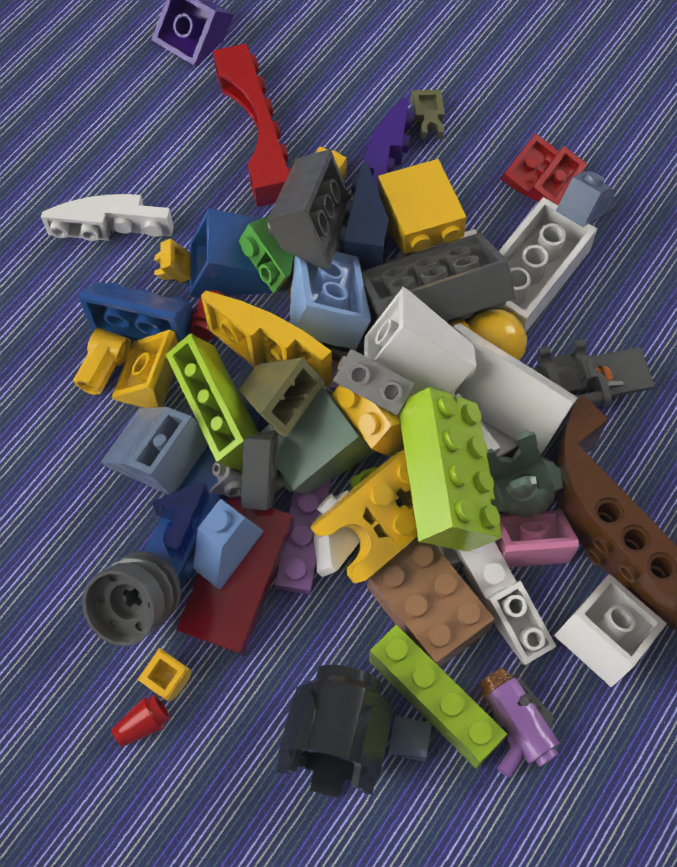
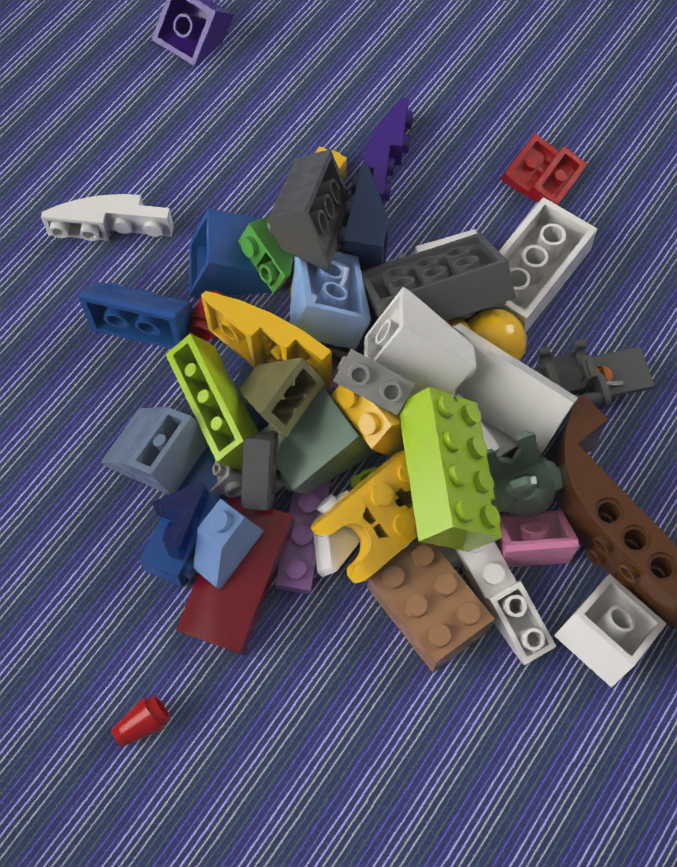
(104, 353): yellow piece -> none
(131, 598): dark grey wheel -> none
(147, 371): yellow slope -> none
(165, 675): yellow brick -> none
(173, 261): yellow tile -> none
(239, 81): red arch -> none
(337, 730): black piece -> none
(410, 738): sand blue slope -> none
(421, 207): yellow slope -> none
(428, 109): olive plate -> none
(436, 696): lime brick -> none
(523, 719): medium lavender piece -> none
(586, 199): sand blue slope -> none

